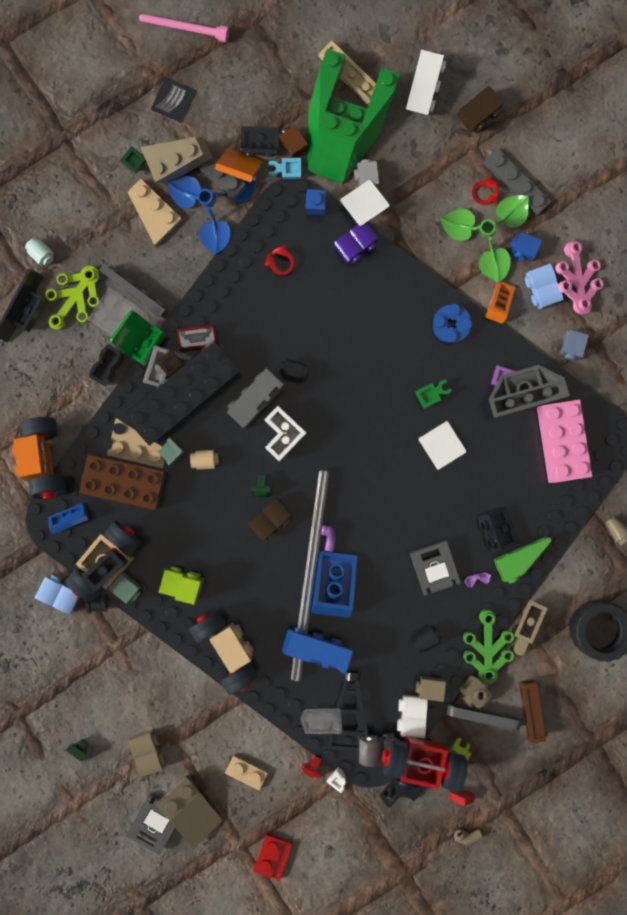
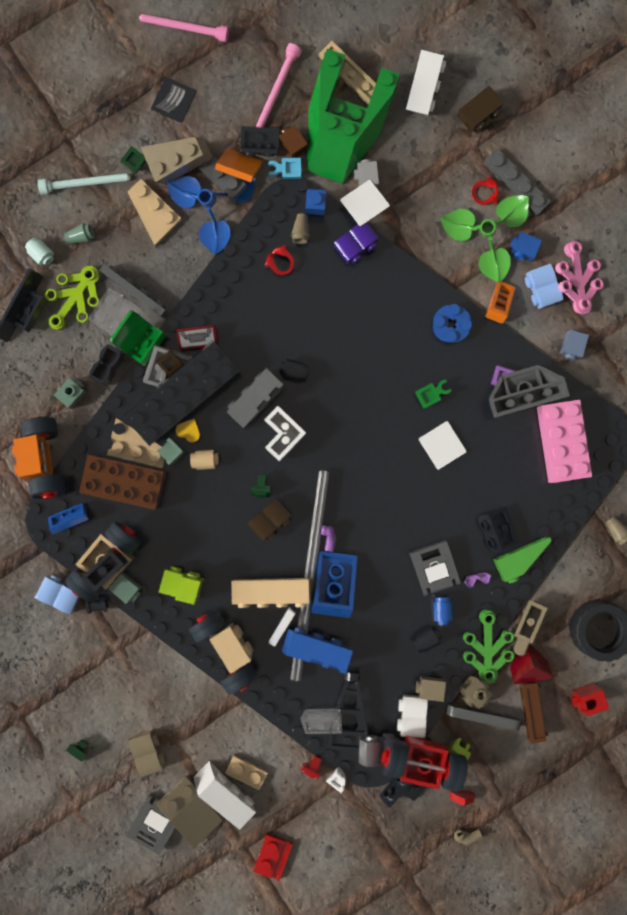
(46, 186): none -> light aqua piece
(71, 392): none -> sand green brick
(80, 234): none -> sand green cone
(188, 430): none -> yellow tile
(223, 795): none -> white wedge
(272, 591): none -> tan brick
(281, 627): none -> white tile
(292, 53): none -> bright pink piece
(300, 231): none -> dark tan cone
(443, 610): none -> blue brick
(530, 667): none -> dark red slope
(589, 699): none -> red brick

